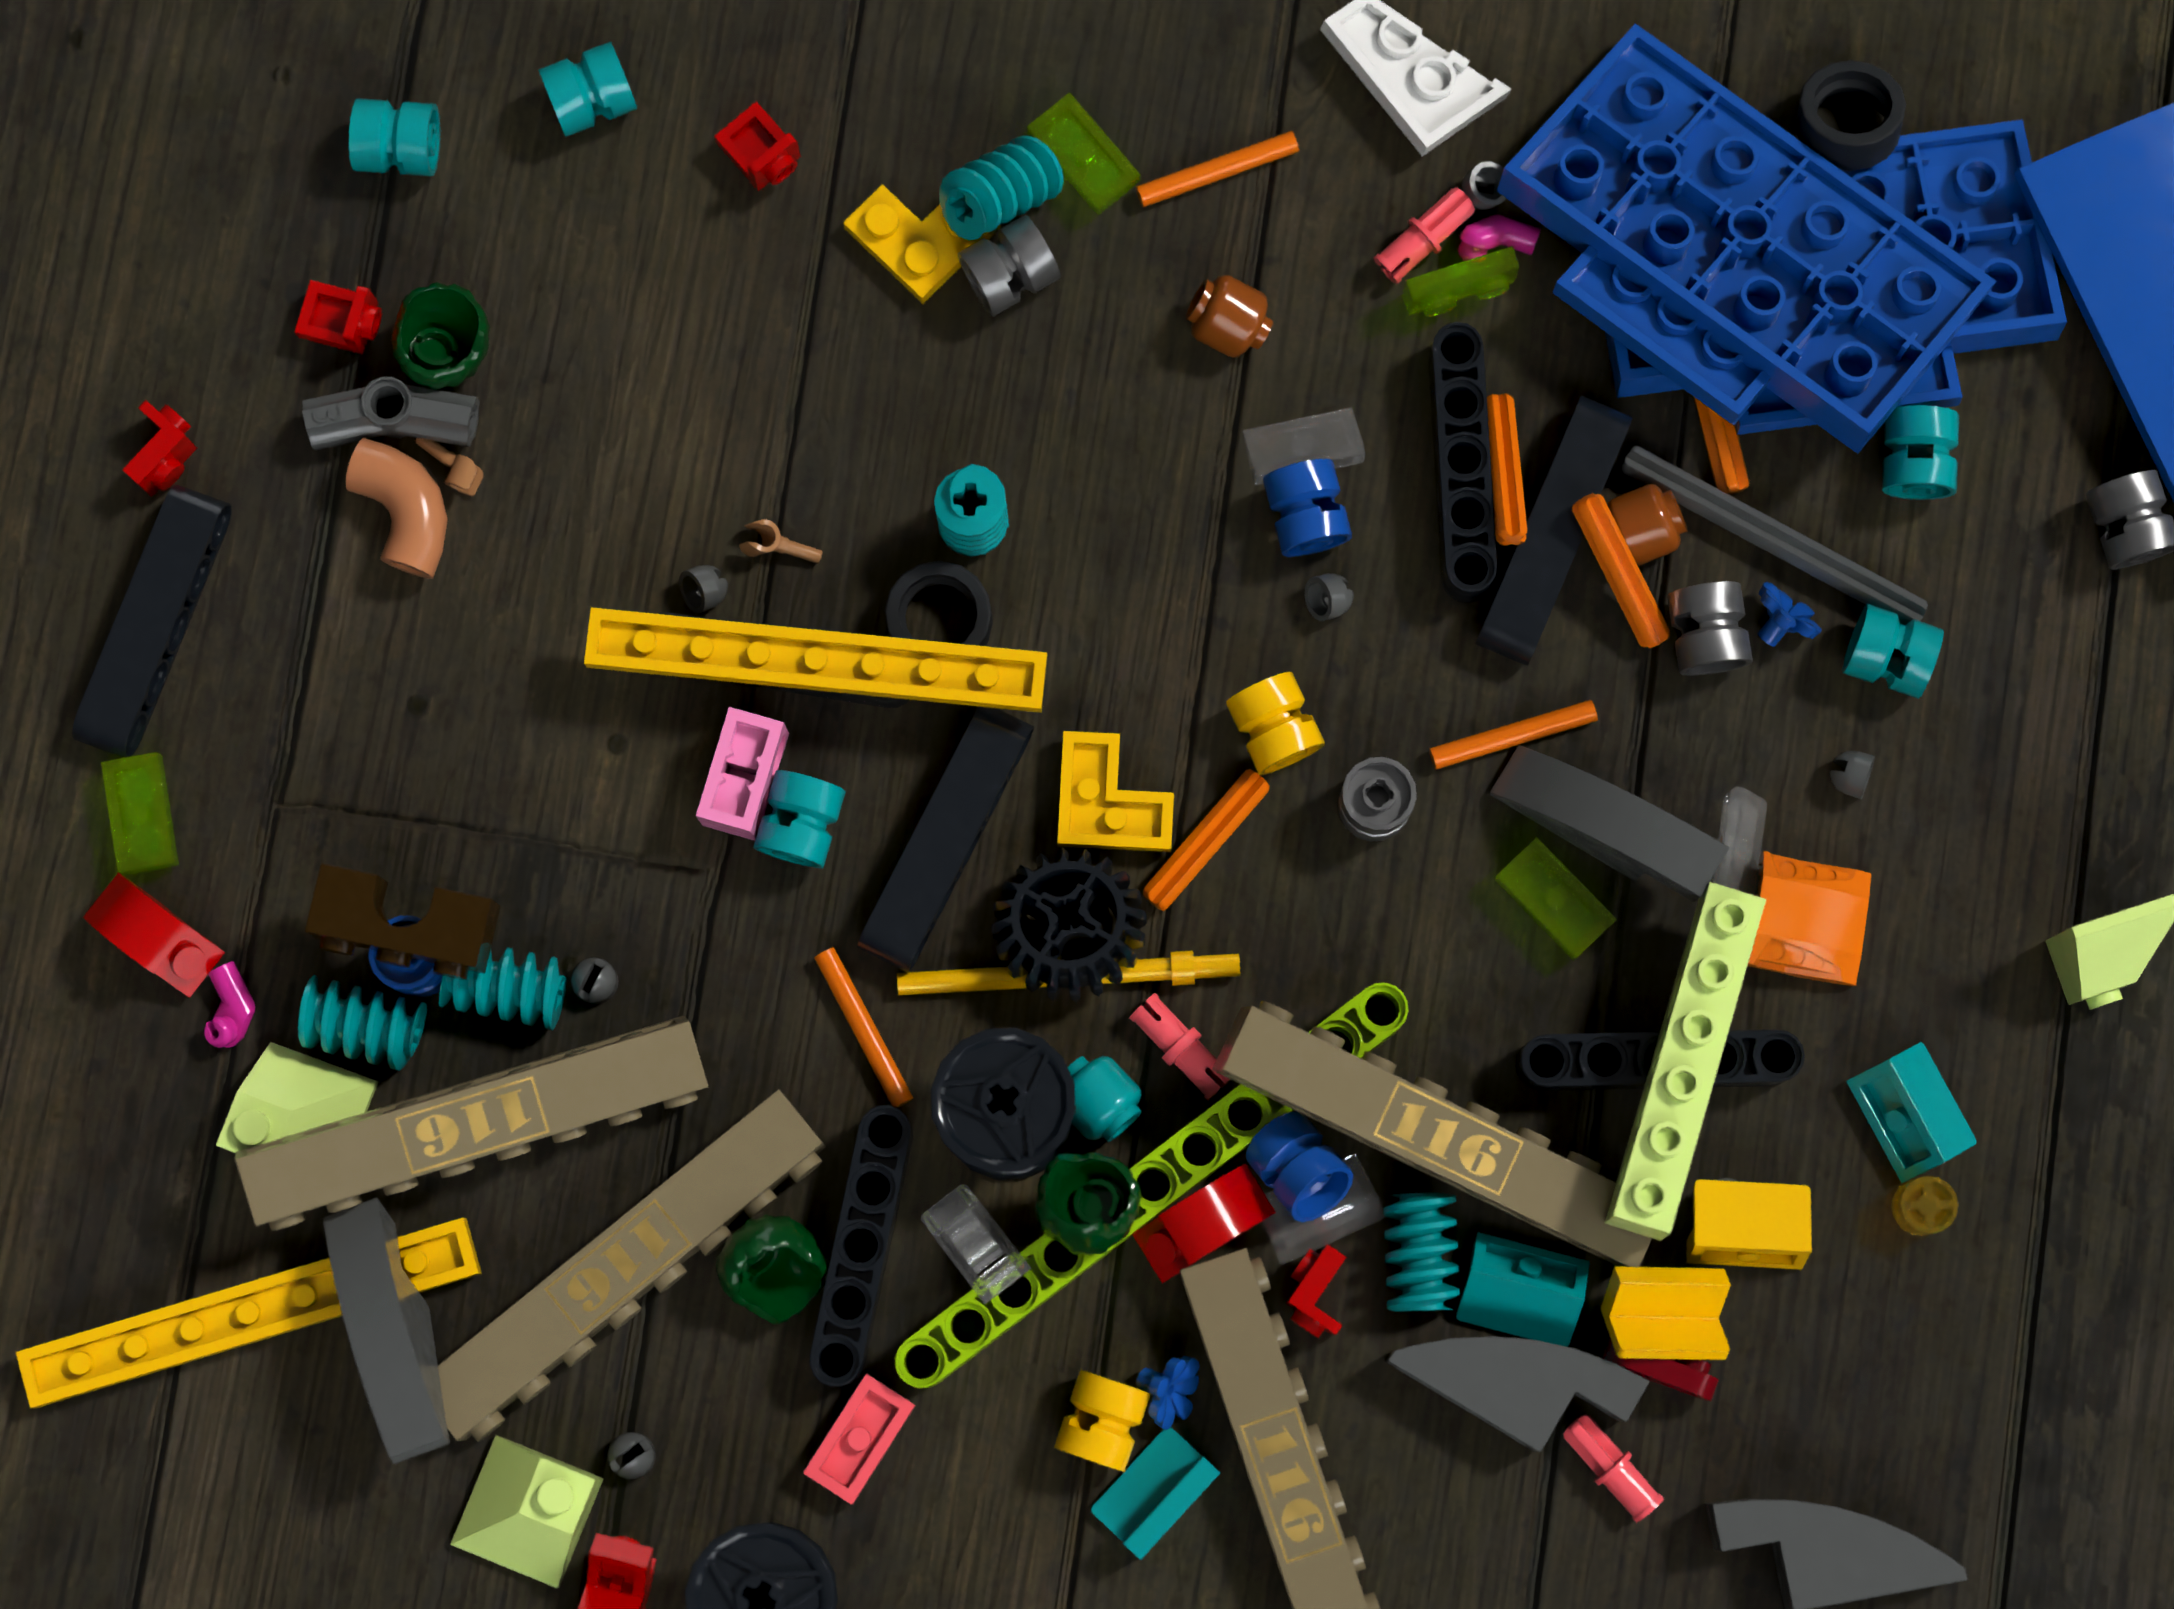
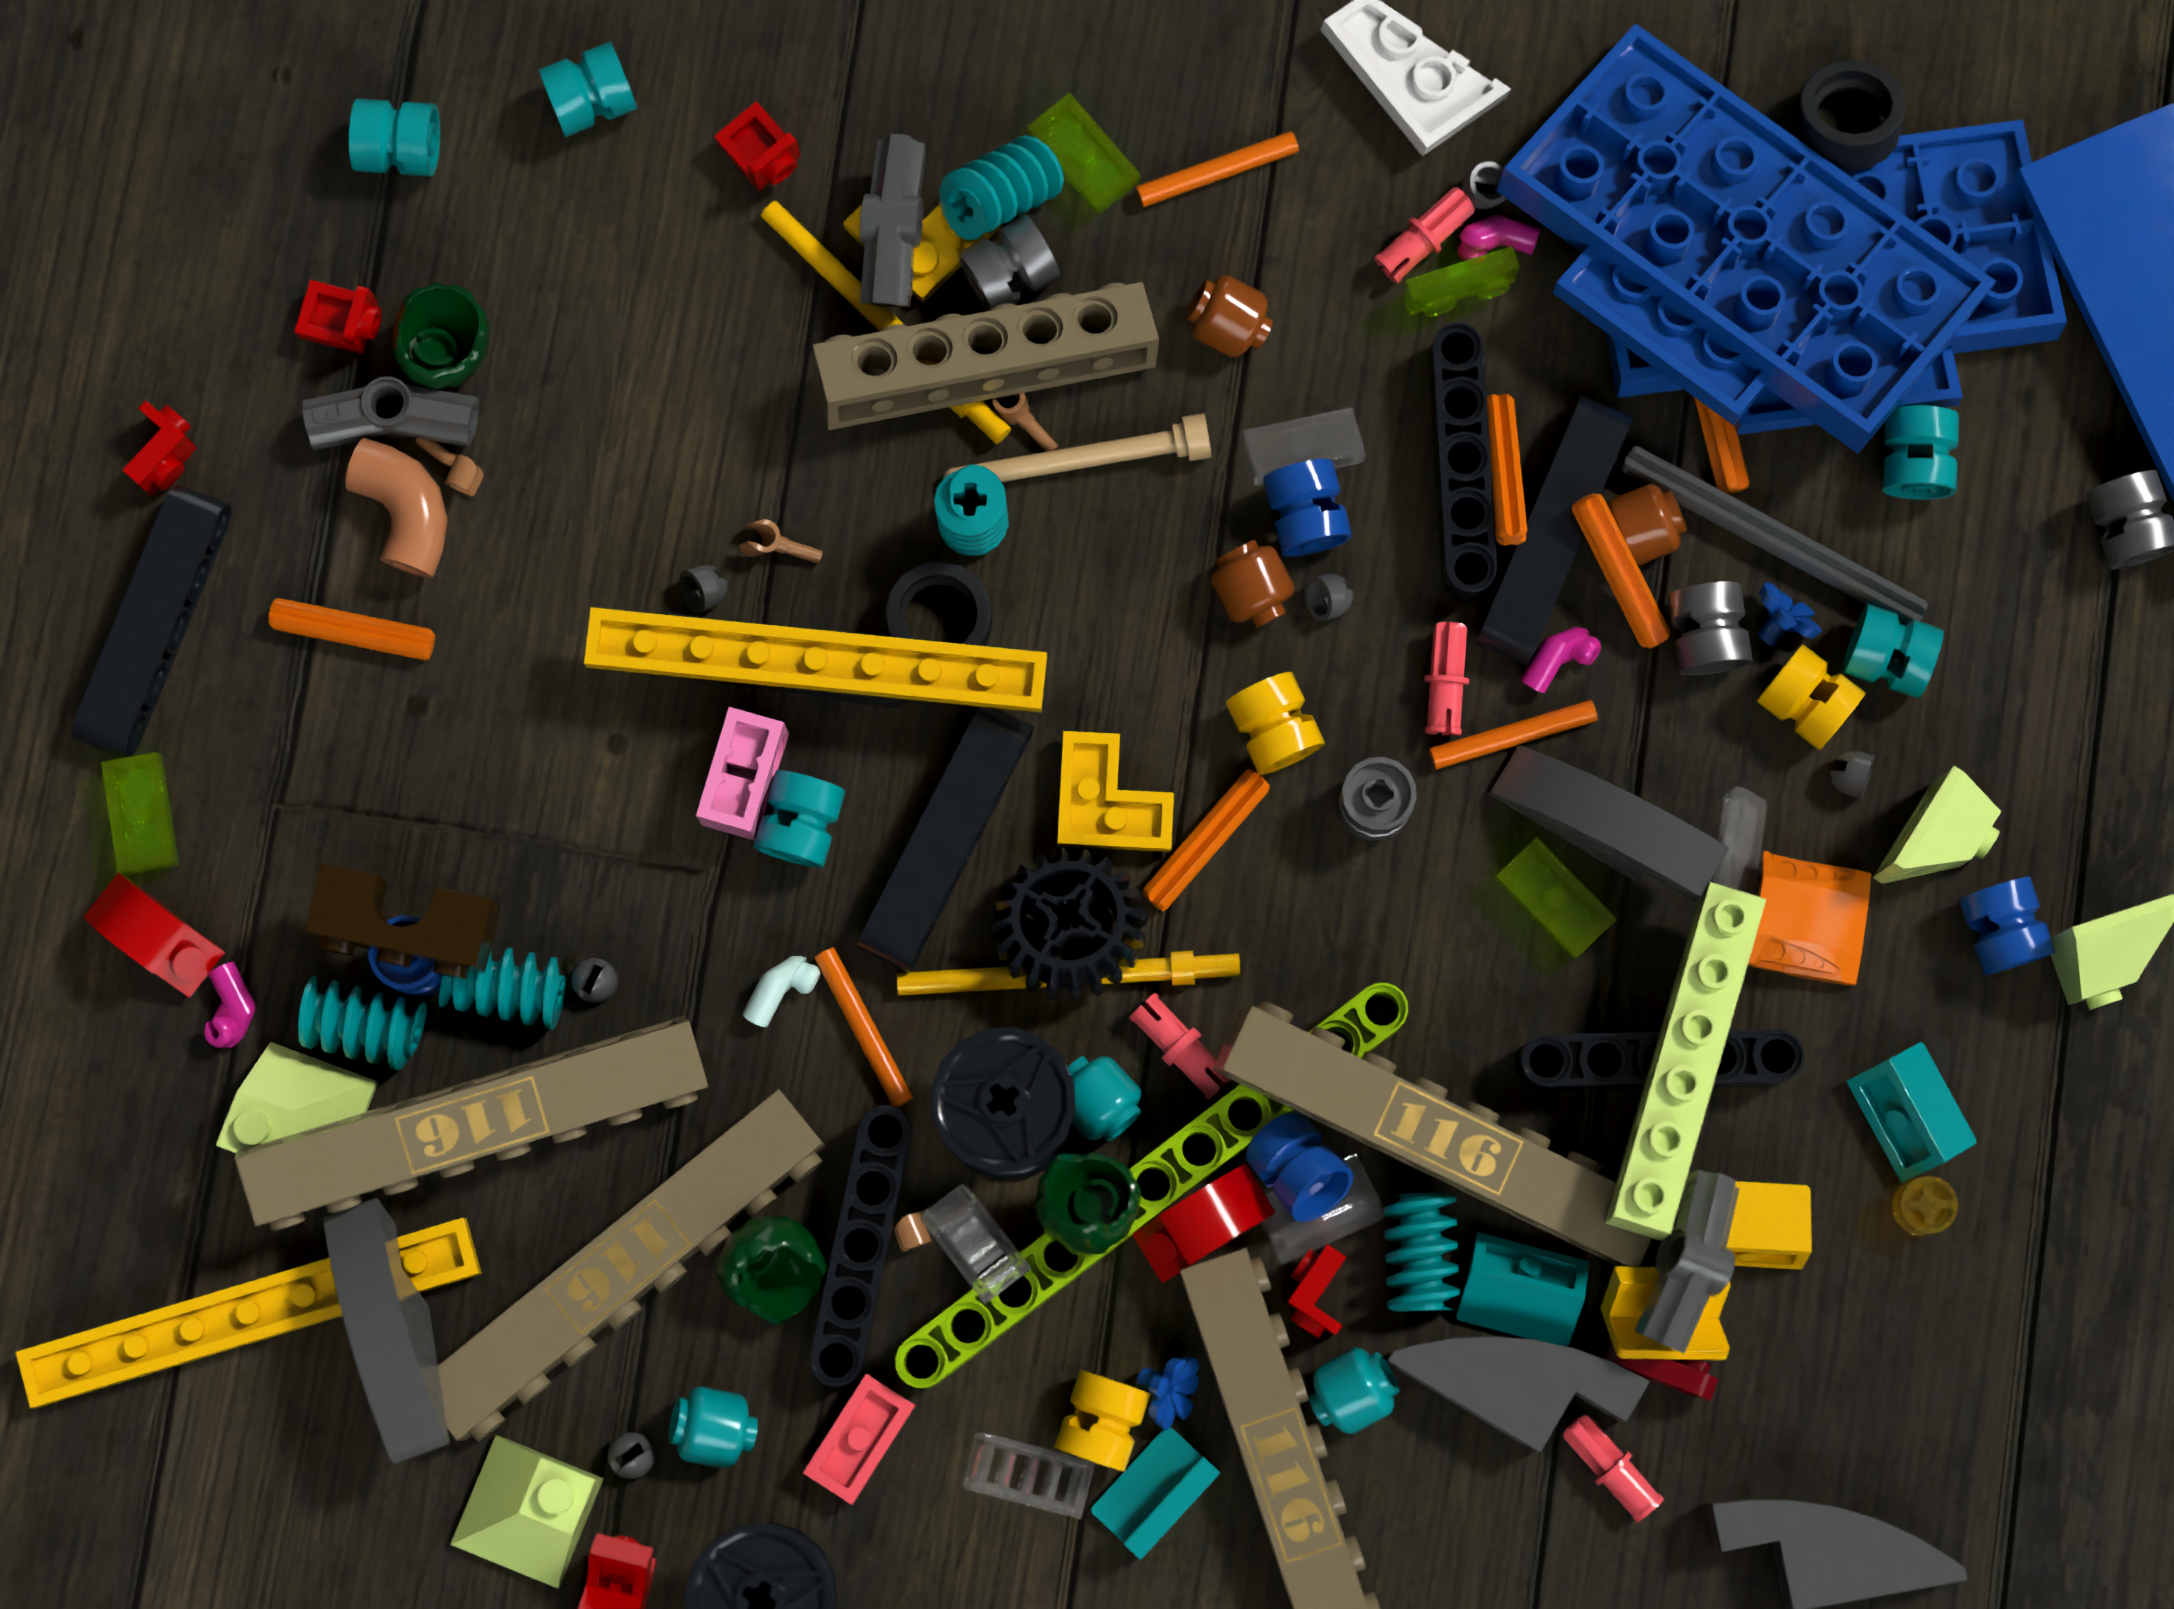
(351, 629): none -> orange axle
(712, 1427): none -> teal head
(775, 983): none -> light aqua arm
(878, 316): none -> yellow bar
(892, 221): none -> dark grey piece
(912, 1232): none -> medium nougat hand
(968, 377): none -> dark tan brick
(980, 1463): none -> clear slope
(1020, 415): none -> medium nougat hand
(1186, 439): none -> tan piece
(1252, 584): none -> dark orange head
(1353, 1390): none -> teal head
(1446, 679): none -> coral axle
(1557, 650): none -> dark pink arm
(1692, 1260): none -> dark grey piece
(1804, 677): none -> yellow wheel
(1943, 831): none -> yellowish green slope
(2007, 925): none -> blue wheel

